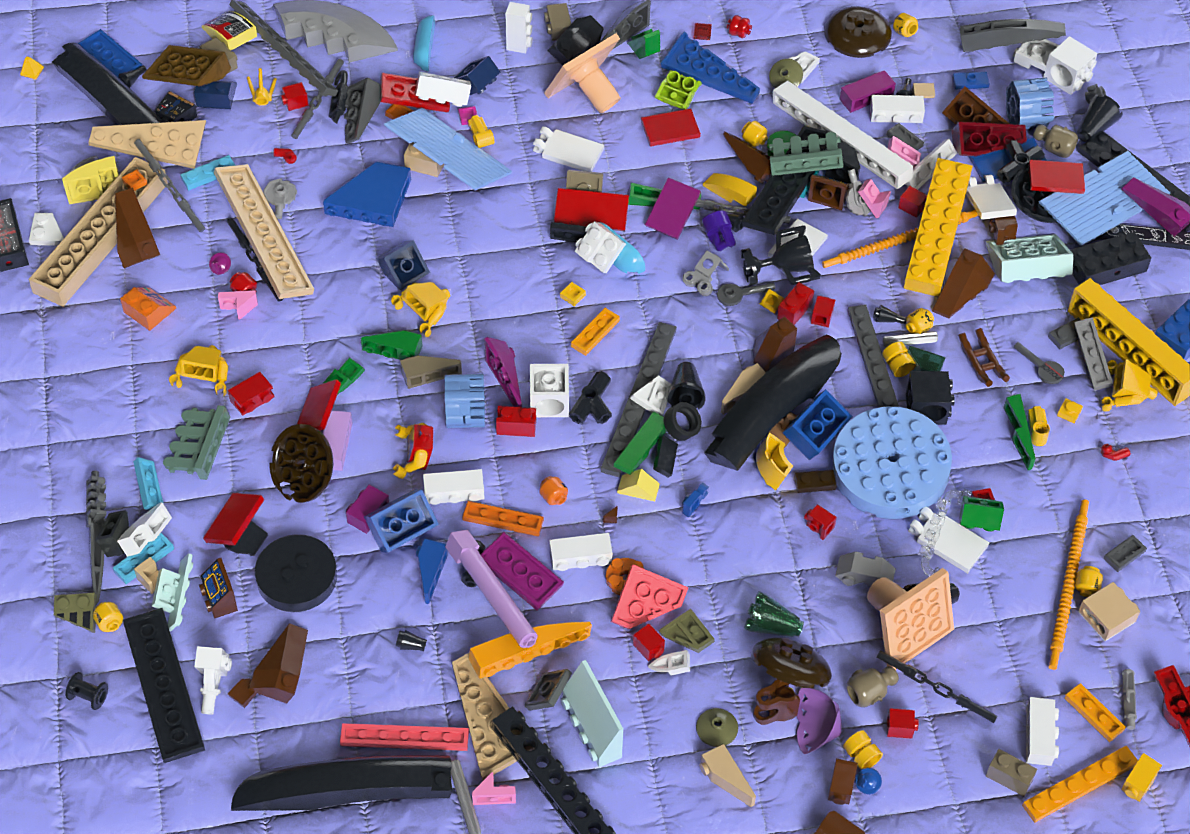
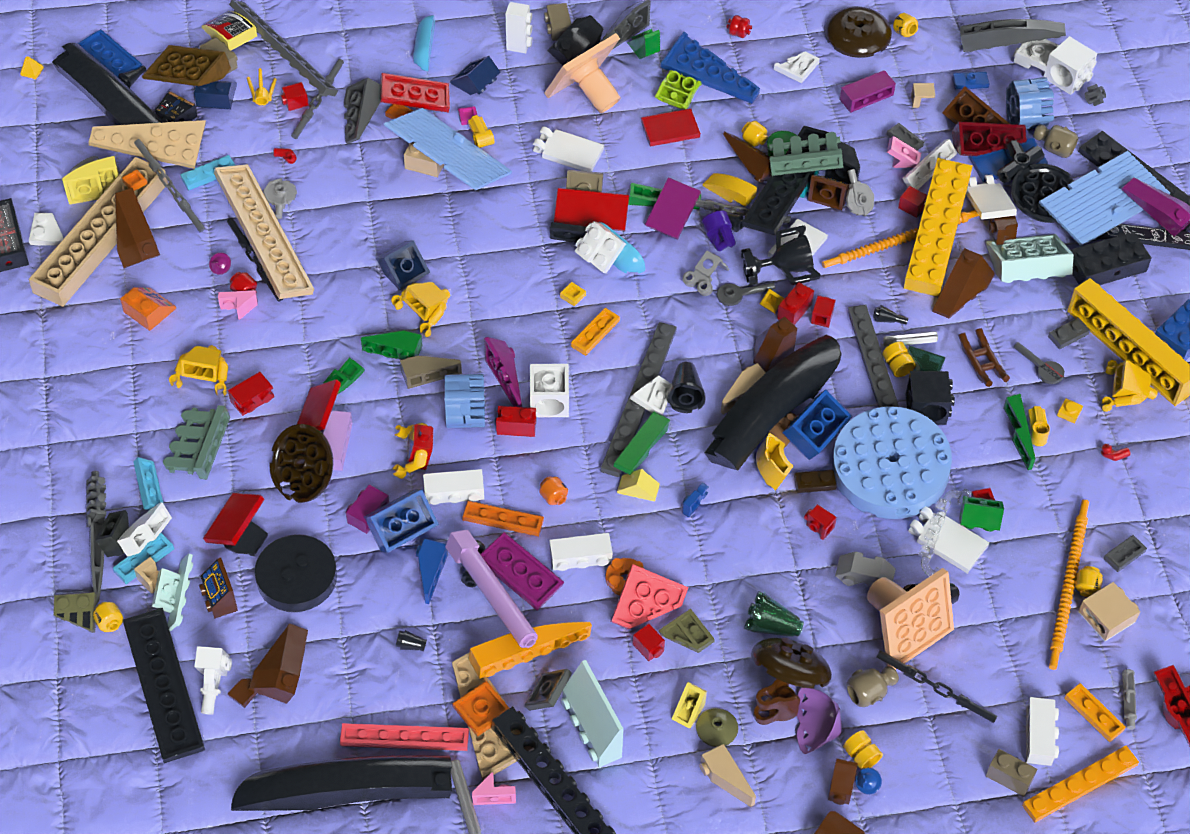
(86, 690): black hose -> none
(335, 27): light grey brick -> none
(337, 105): black plate -> none
(372, 195): blue slope -> none
(442, 89): white brick -> none
(480, 707): none -> orange tile
(595, 405): black piece -> none
(611, 516): reddish brown piece -> none
(665, 456): black tile -> none
(673, 663): white plate -> none
(690, 705): none -> light yellow slope
(692, 416): black tyre -> none
(702, 31): clear red tile -> none
(794, 75): olive dish -> none
(869, 151): white brick -> none
(875, 200): bright pink slope -> none
(897, 109): white brick -> none
(901, 723): red brick -> none
(905, 90): black cone -> none
(919, 321): yellow head -> none
(1056, 176): red tile -> none
(1093, 354): light grey plate -> none
(1098, 117): black cone -> none
(1141, 777): yellow slope -> none

